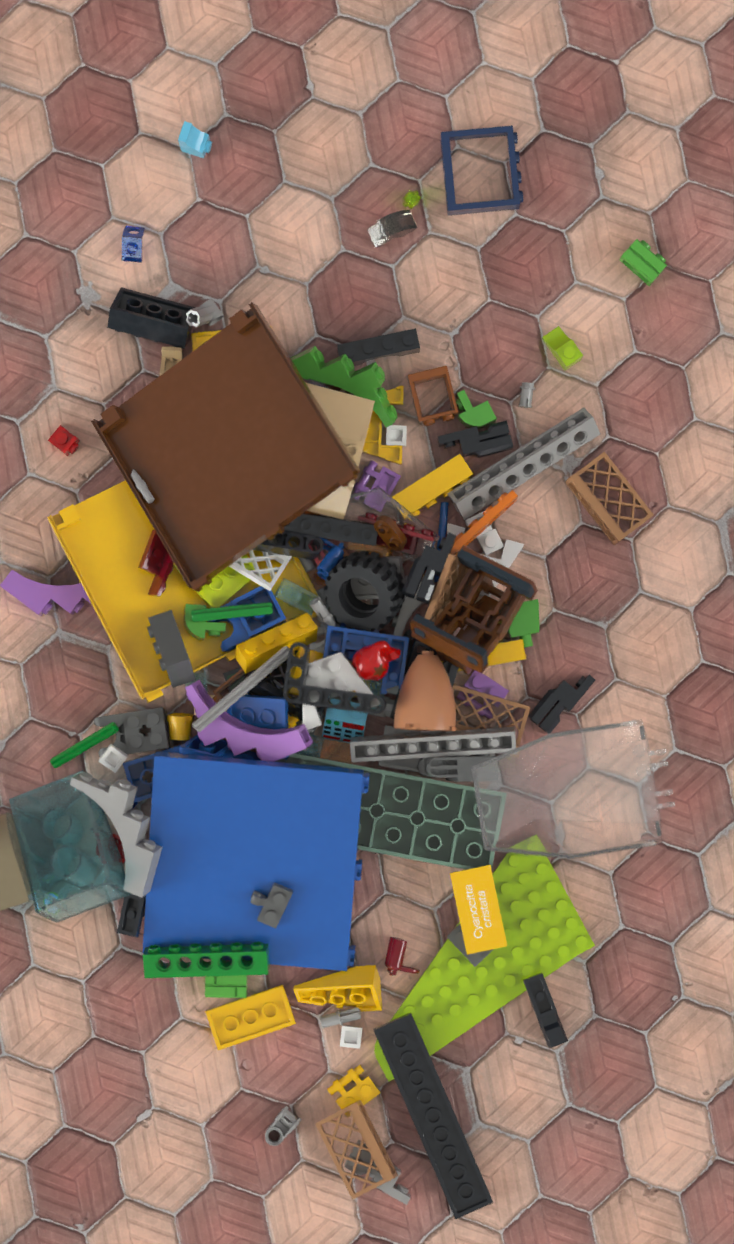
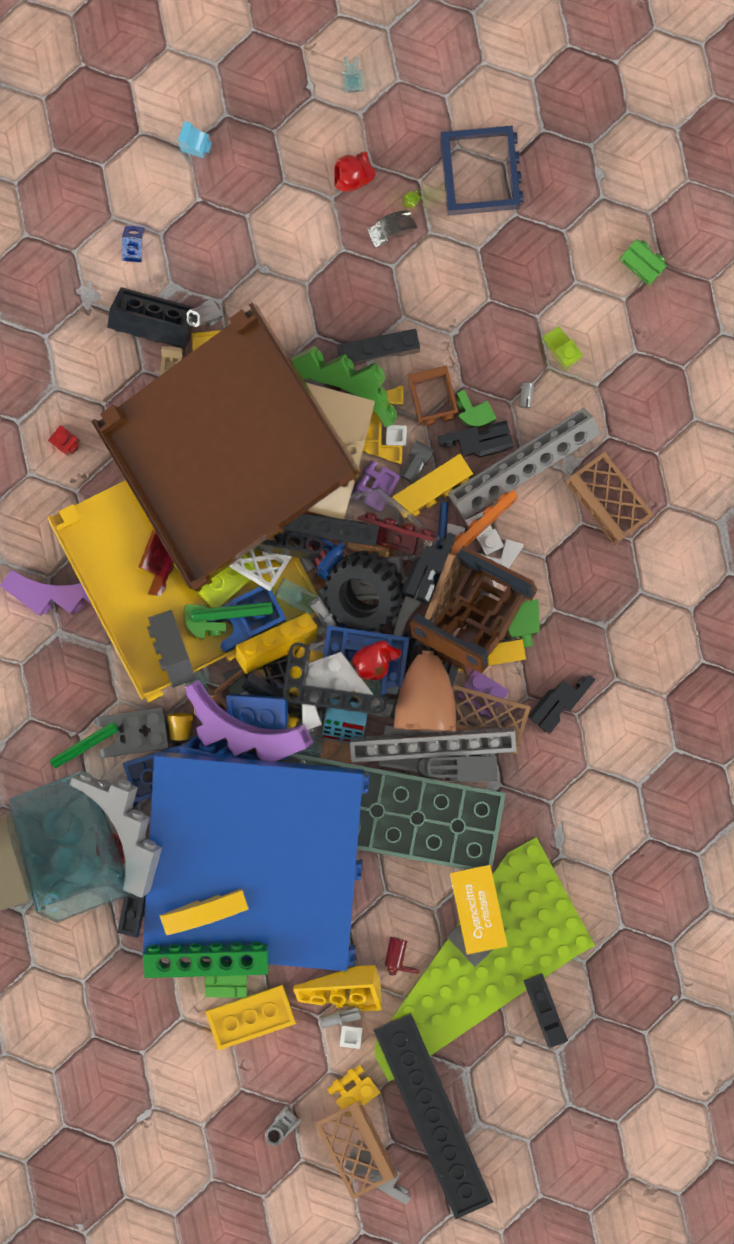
(113, 758): white plate -> none
(142, 486): light grey piece -> none
(203, 912): none -> yellow slope
(241, 689): light grey axle -> none
(273, 904): dark grey plate -> none
(352, 78): none -> clear light blue plate
(353, 172): none -> red piece
(390, 533): reddish brown plate -> none
(418, 457): none -> dark grey piece
(572, 794): clear windscreen -> none

